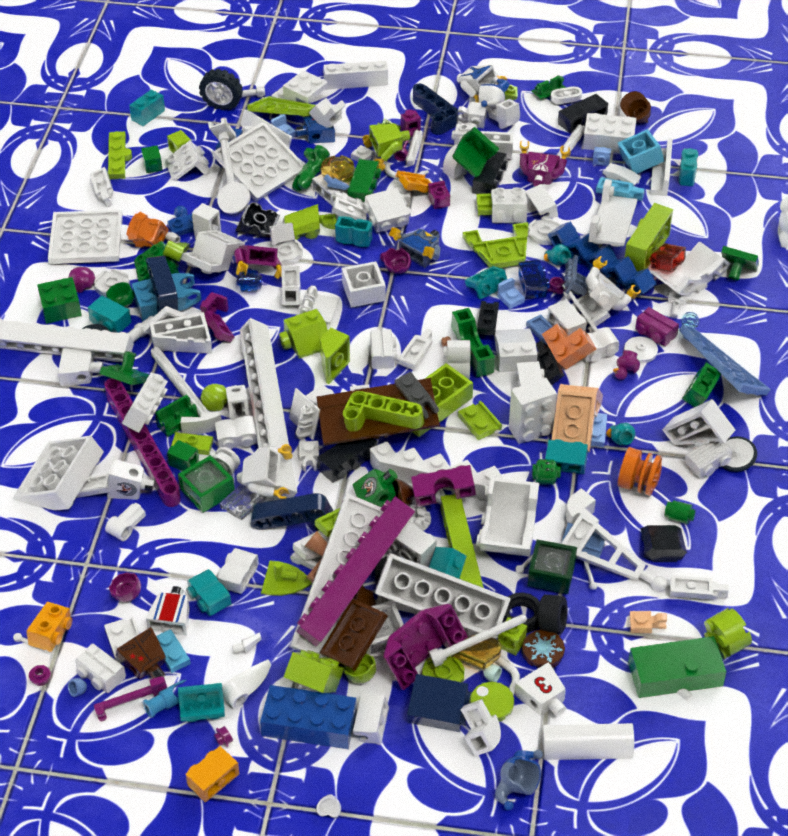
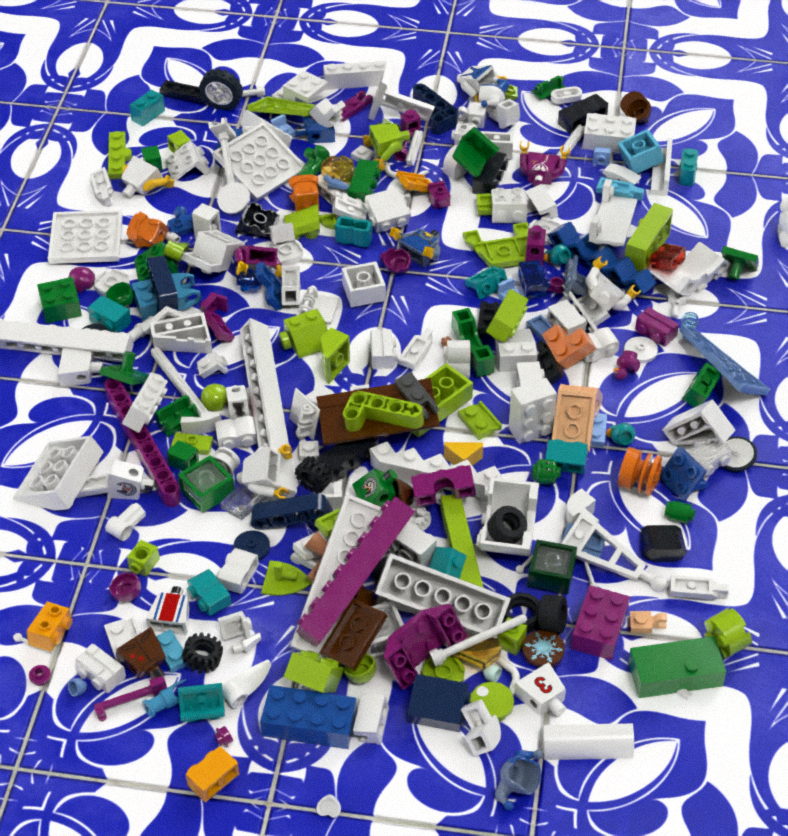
(143, 177): none -> white torso
(143, 558): none -> lime brick
(181, 91): none -> black plate
(199, 661): none -> black tyre
(211, 364): none -> white bracket
(235, 625): none -> white bracket
(253, 542): none -> dark blue piece
(272, 284): none -> blue plate
(305, 191): none -> orange piece
(313, 474): none -> black tyre
(335, 497): none -> white panel
(355, 104): none -> magenta hinge
(397, 101): none -> white piece
(460, 451): none -> yellow slope
(508, 316): none -> lime brick
(514, 518): none -> black tyre
(535, 239): none -> magenta torso
(600, 622): none -> magenta brick
(683, 474): none -> blue bracket

